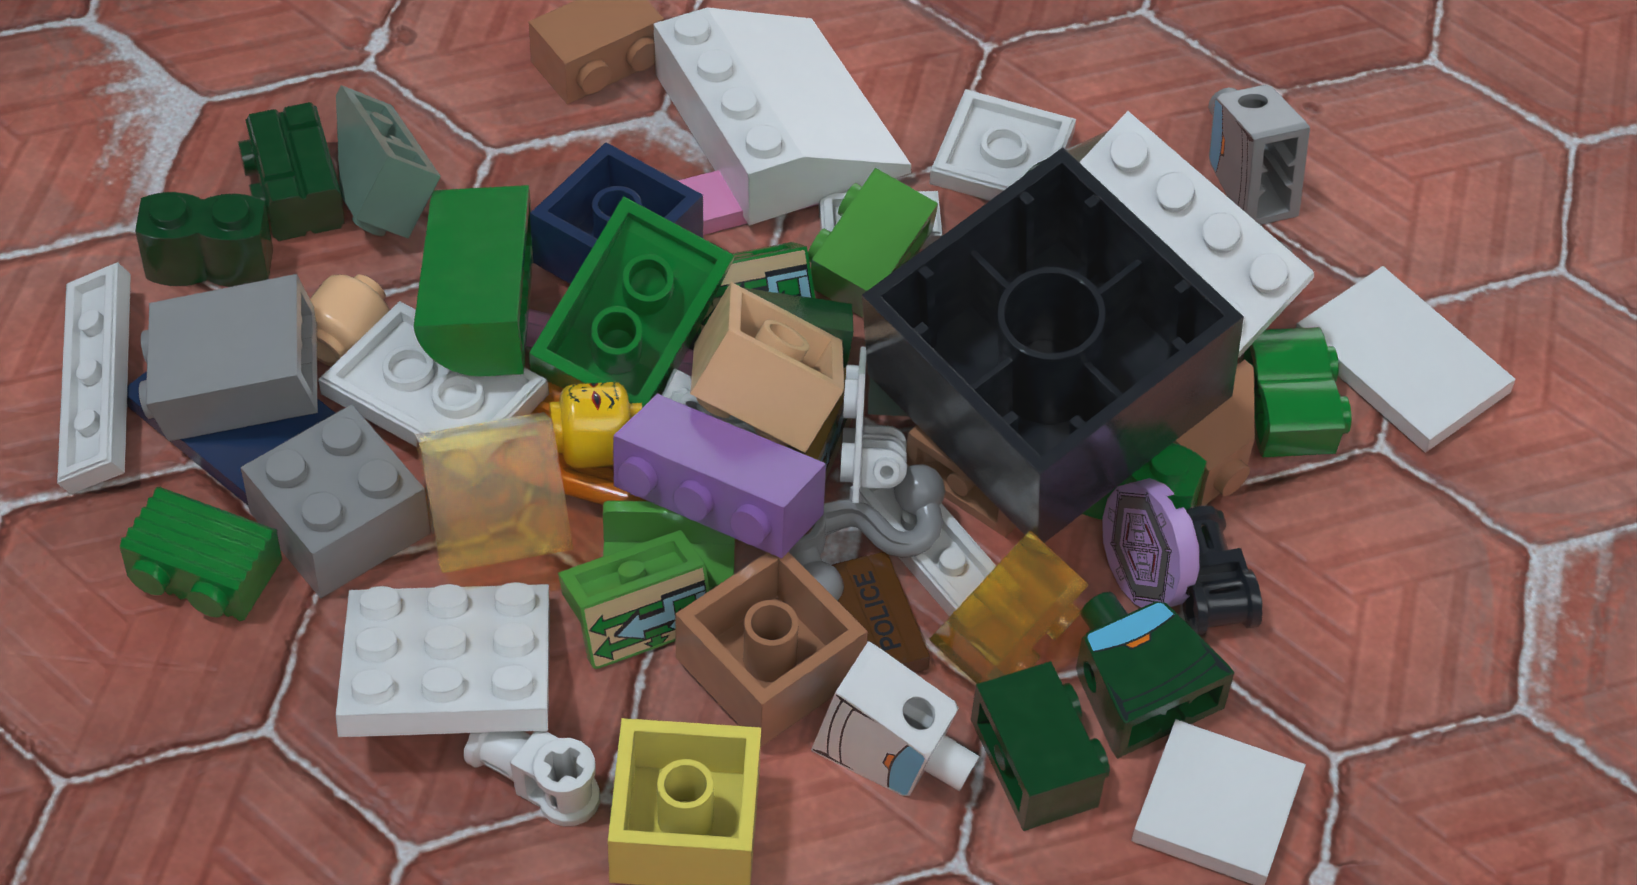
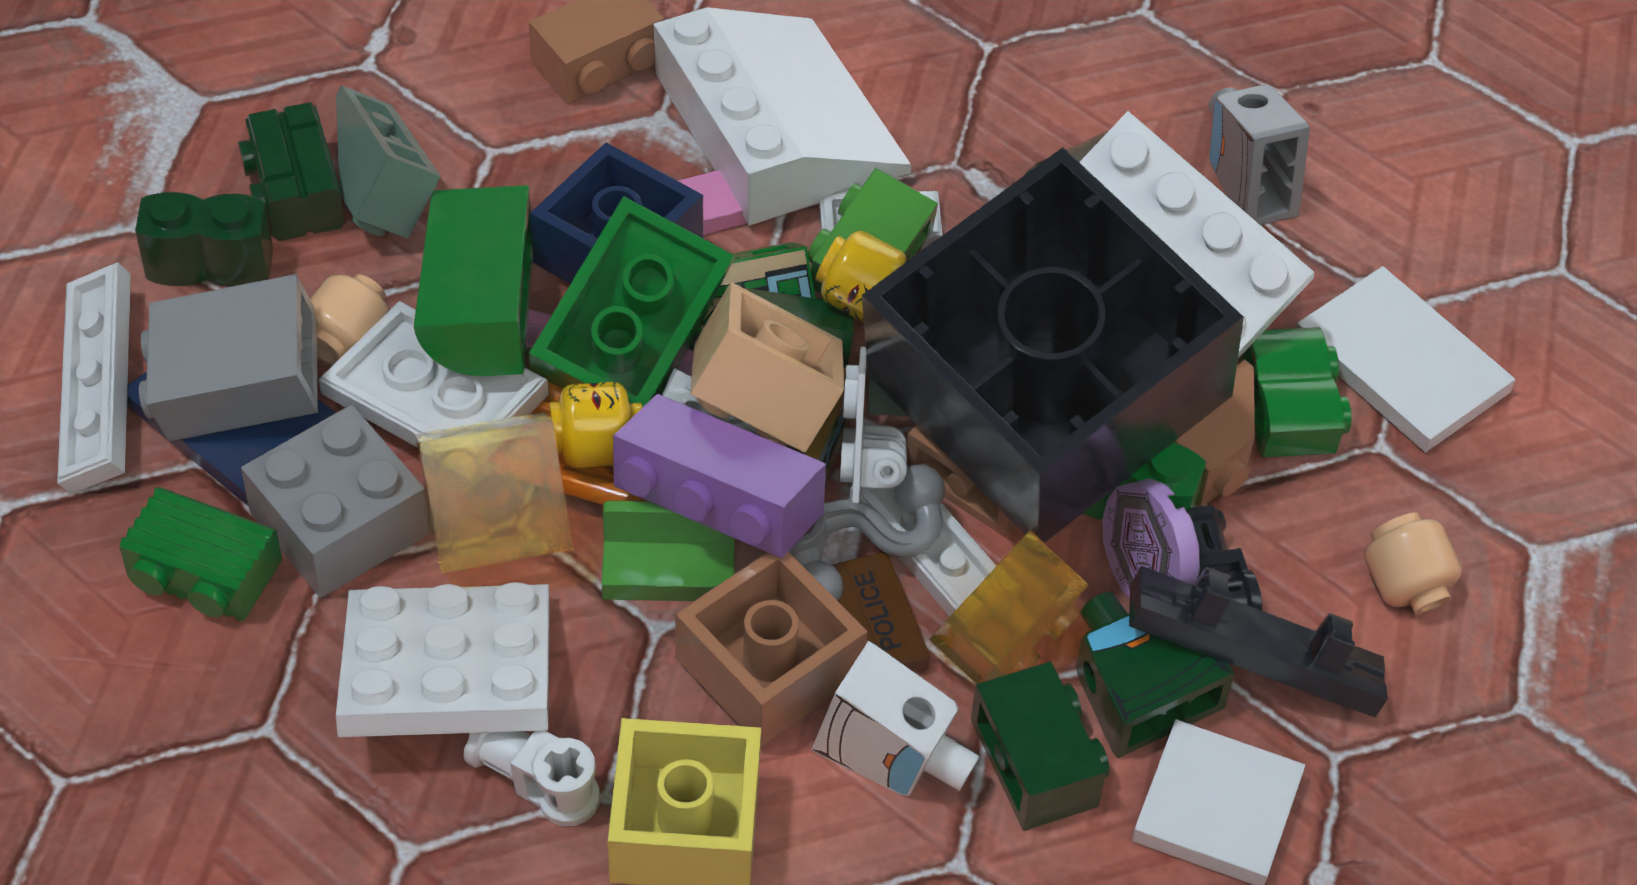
(633, 596): panel -> none
(854, 268): none -> yellow head
(996, 144): white tile -> none
(1215, 625): none -> black hinge
(1413, 562): none -> light nougat head

